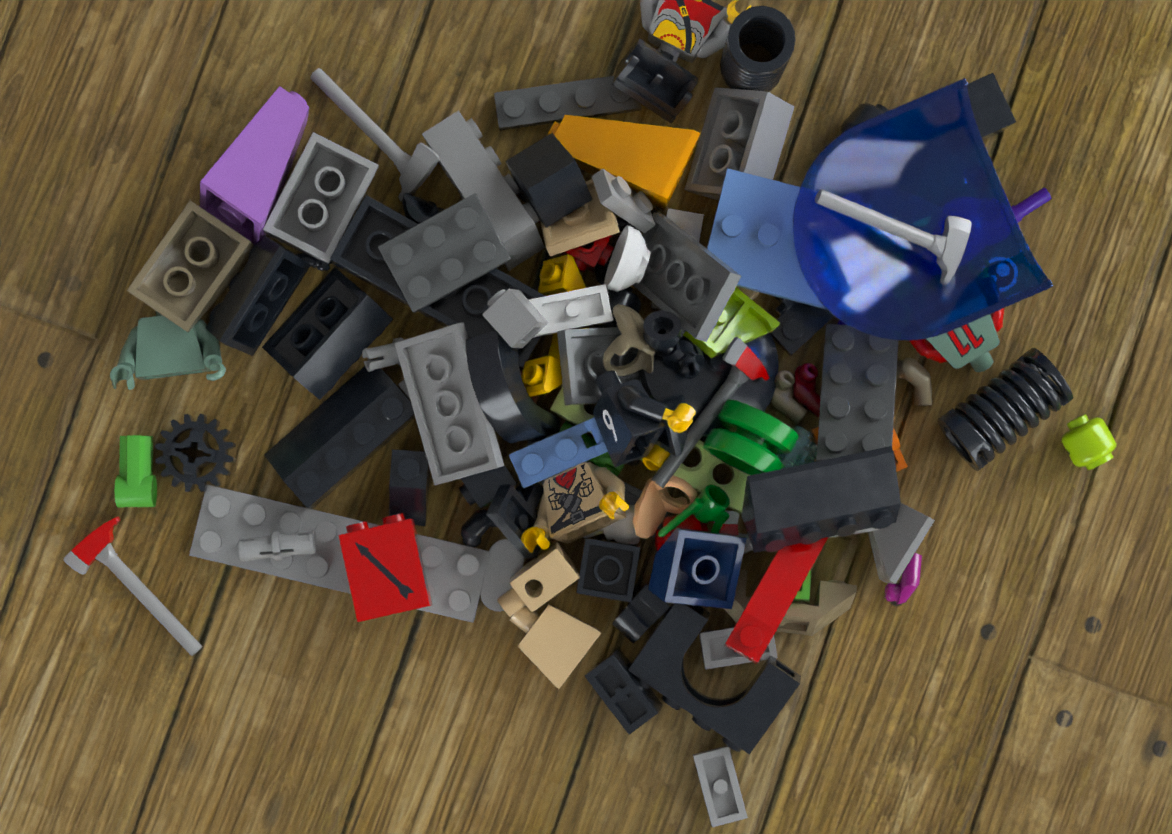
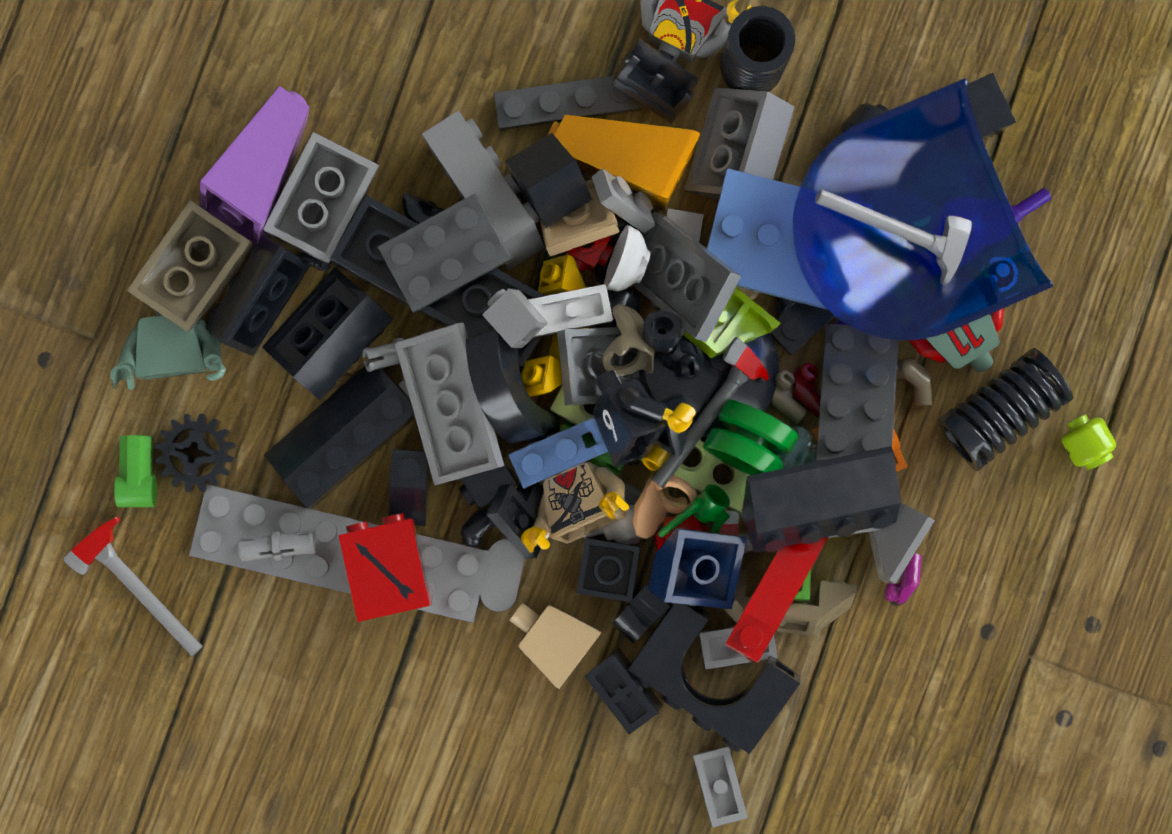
(413, 168): light grey piece -> none
(551, 568): tan torso -> none

